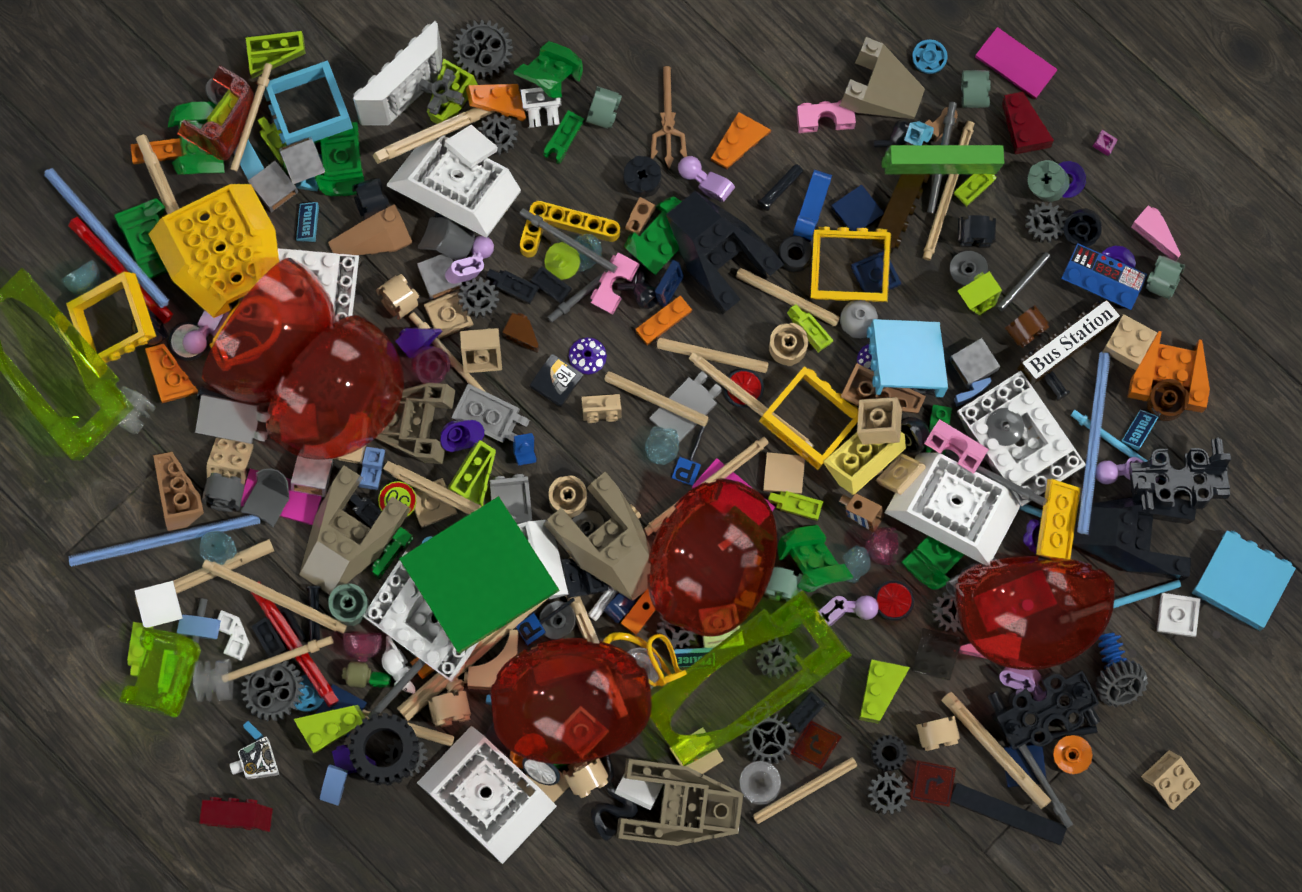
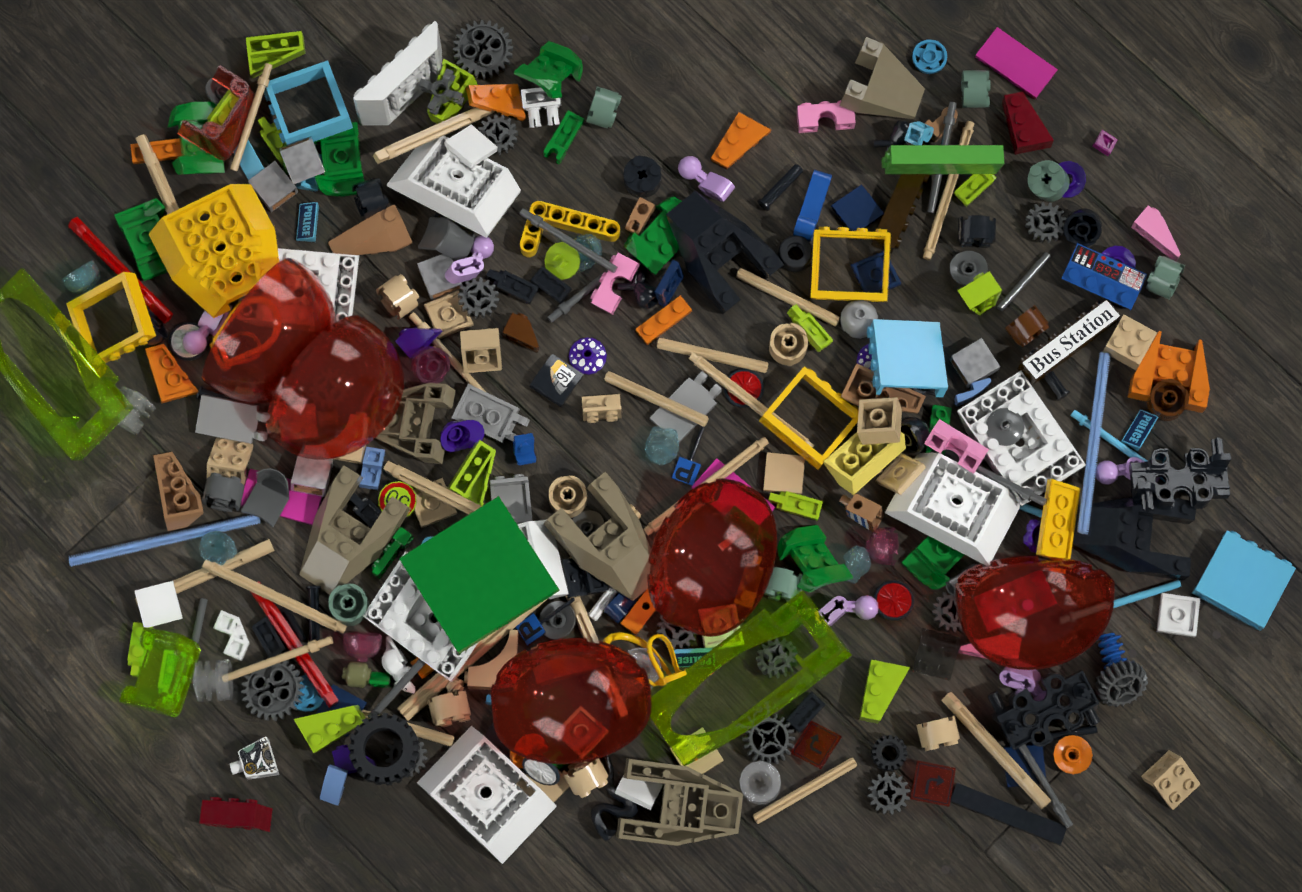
(103, 234): light blue axle -> none
(199, 626): medium blue slope -> none
(253, 731): dark azure tile -> none
(668, 122): medium nougat piece -> none

